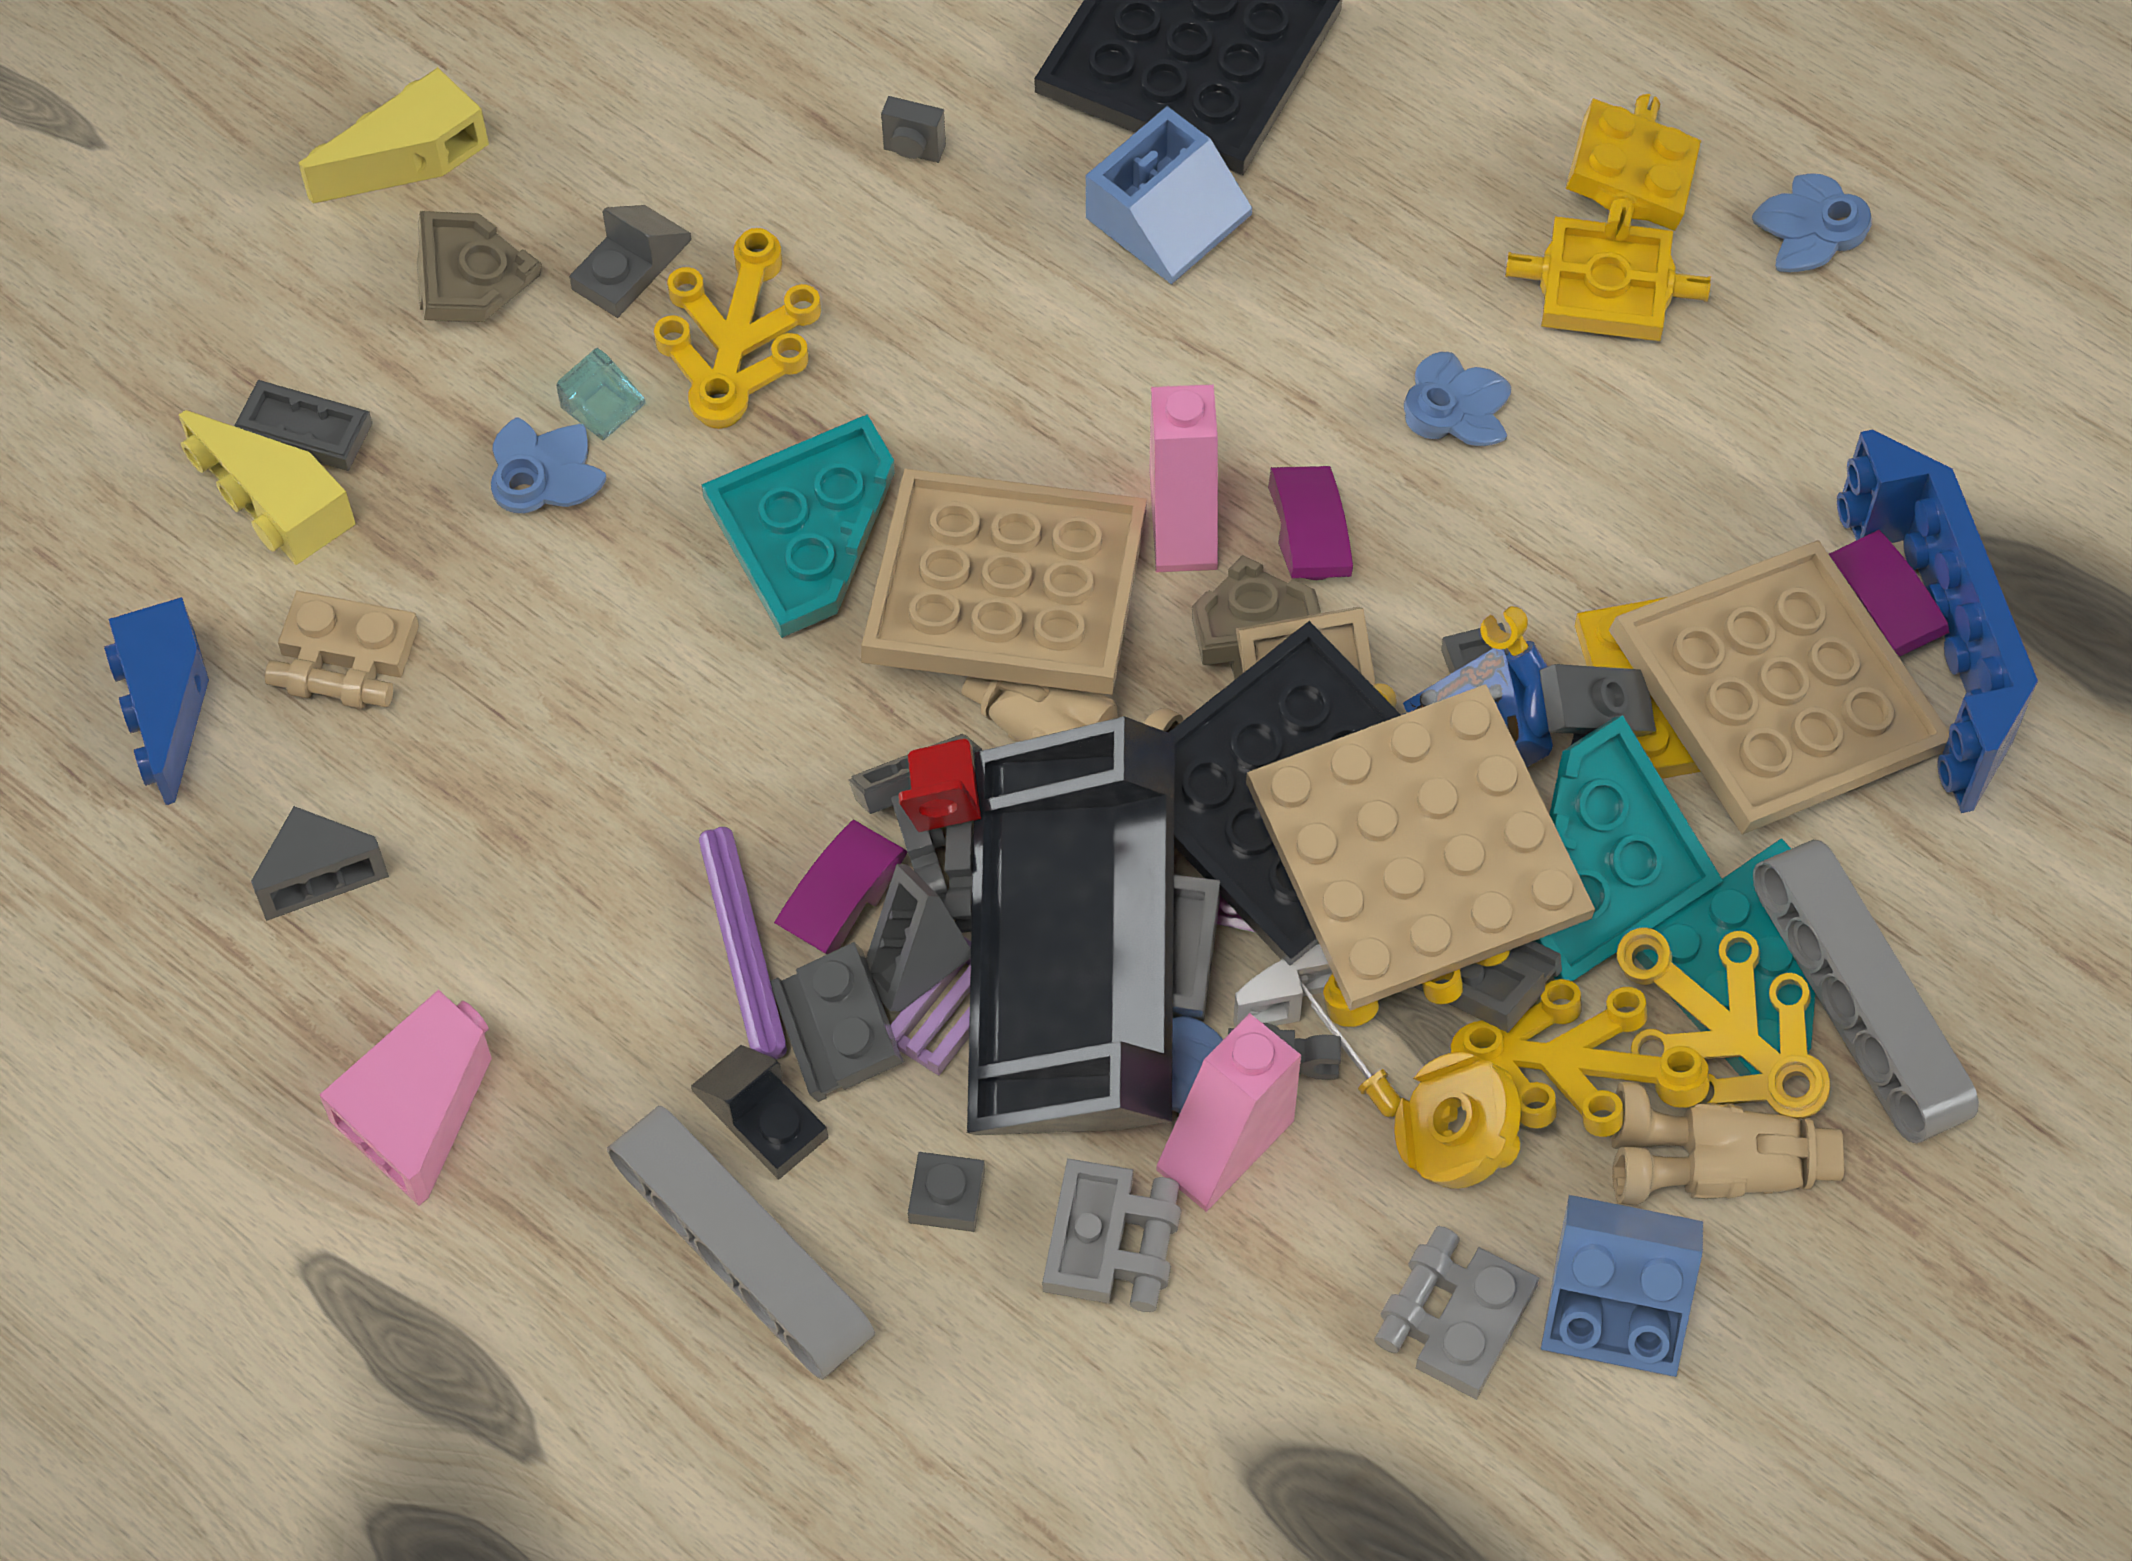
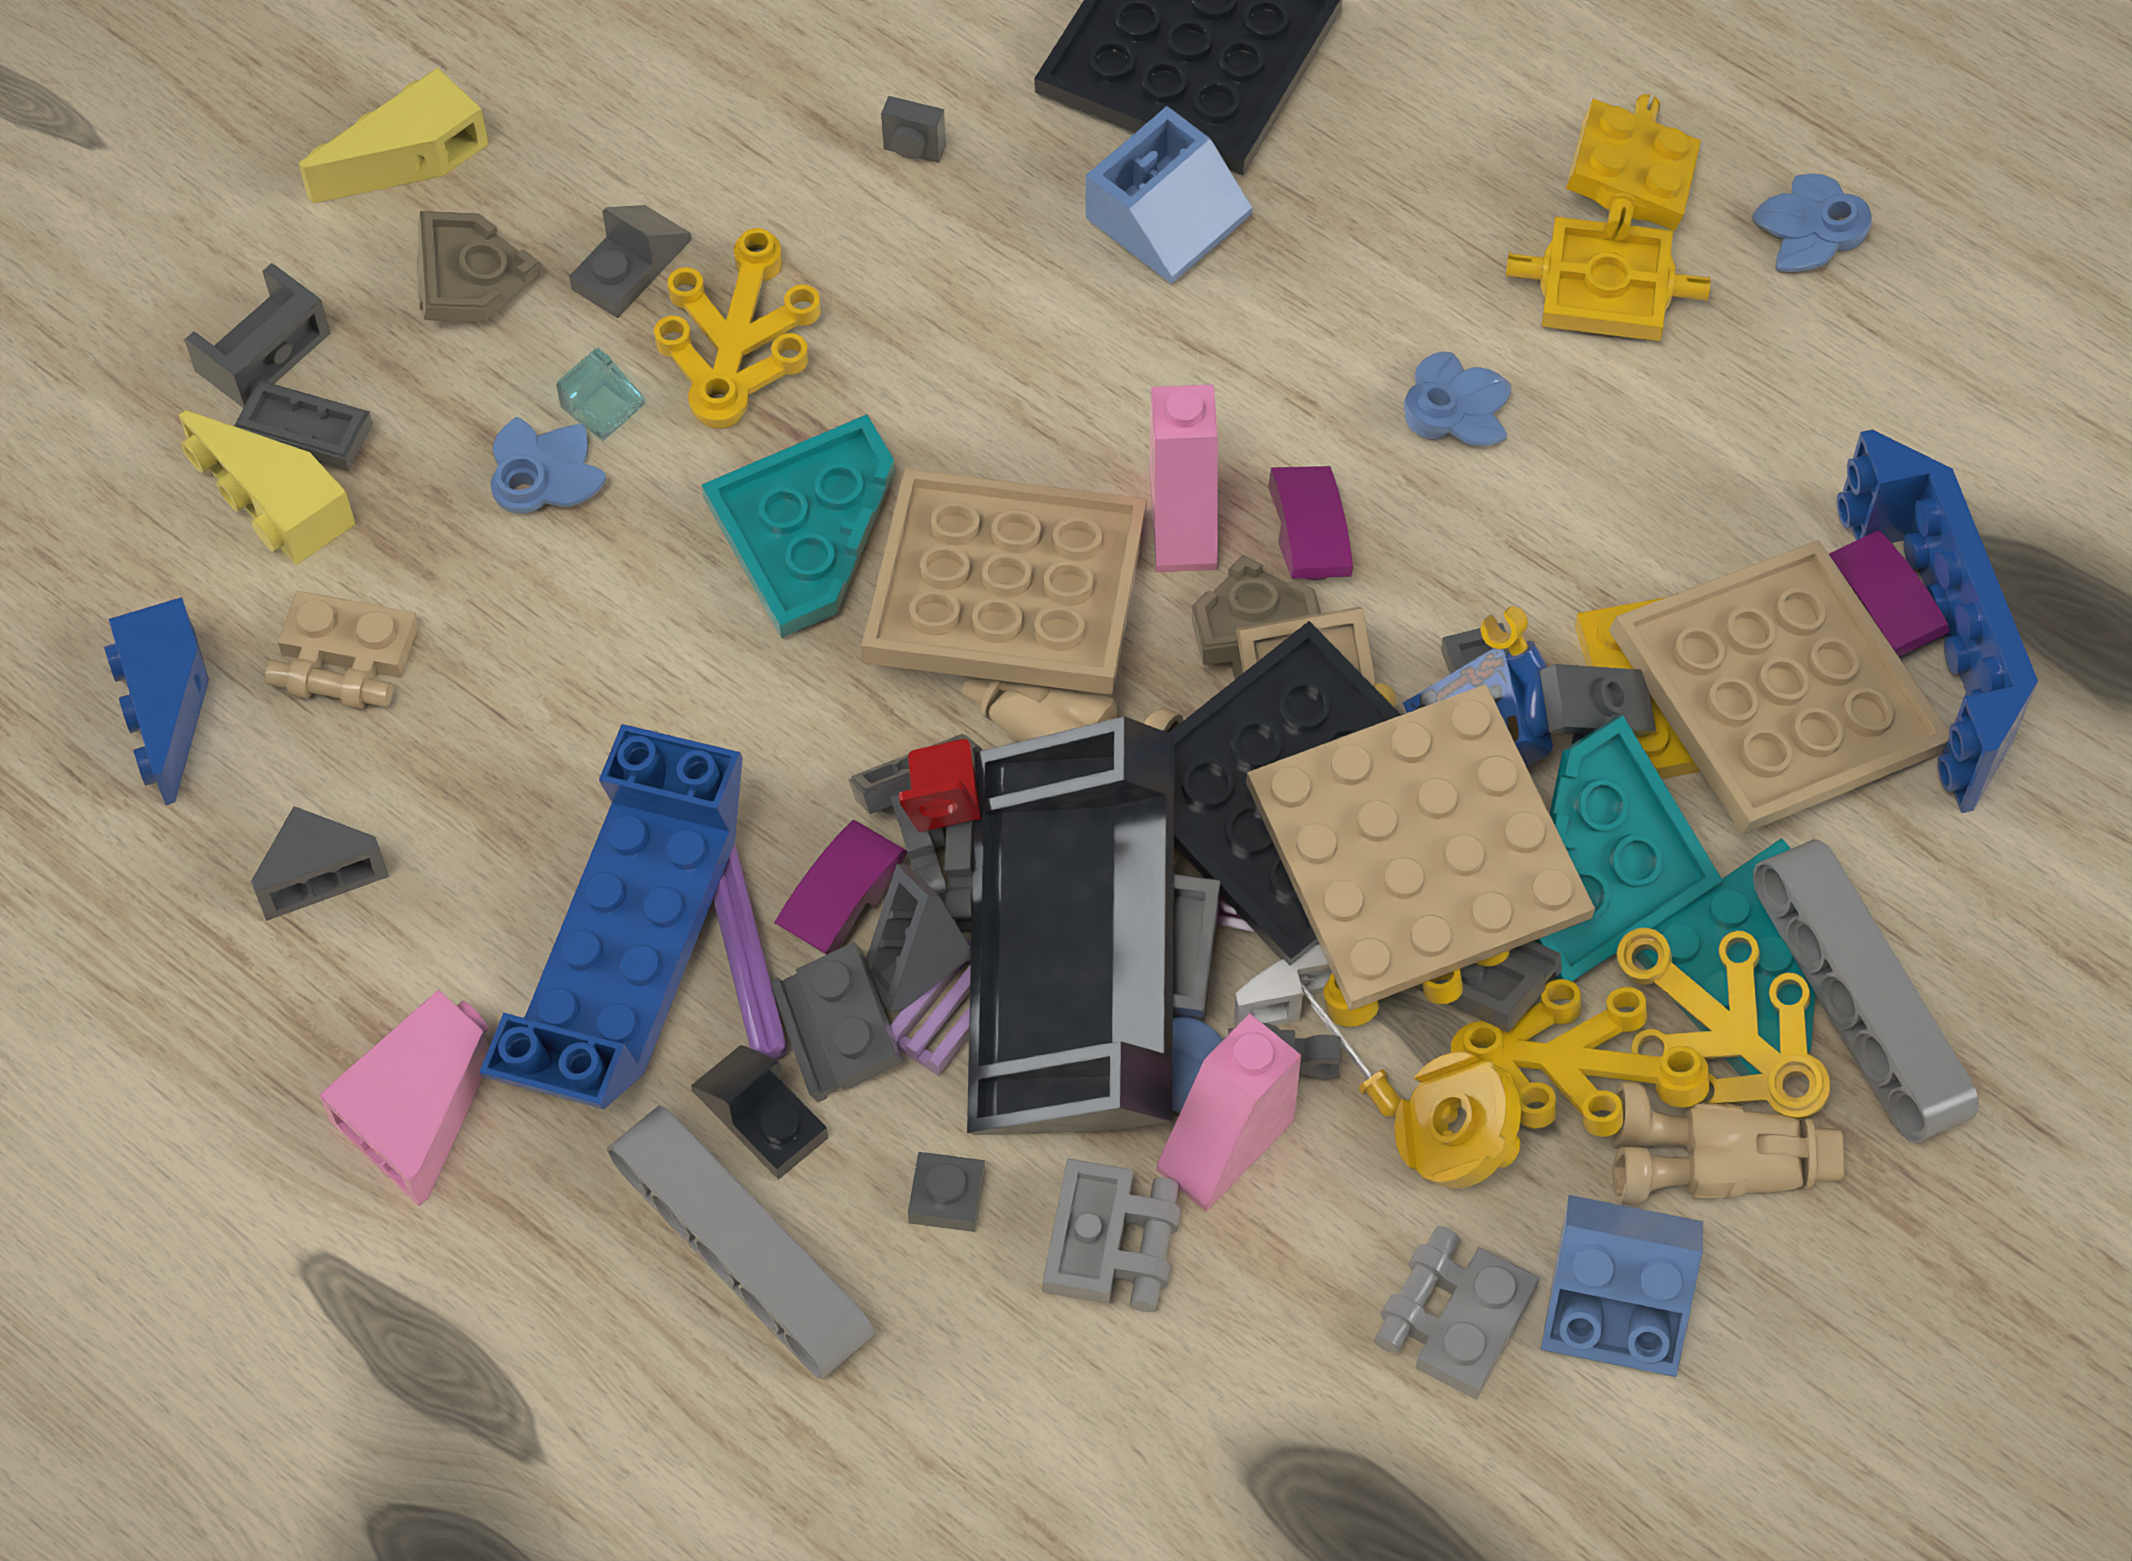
(264, 342): none -> dark grey panel
(627, 922): none -> blue slope

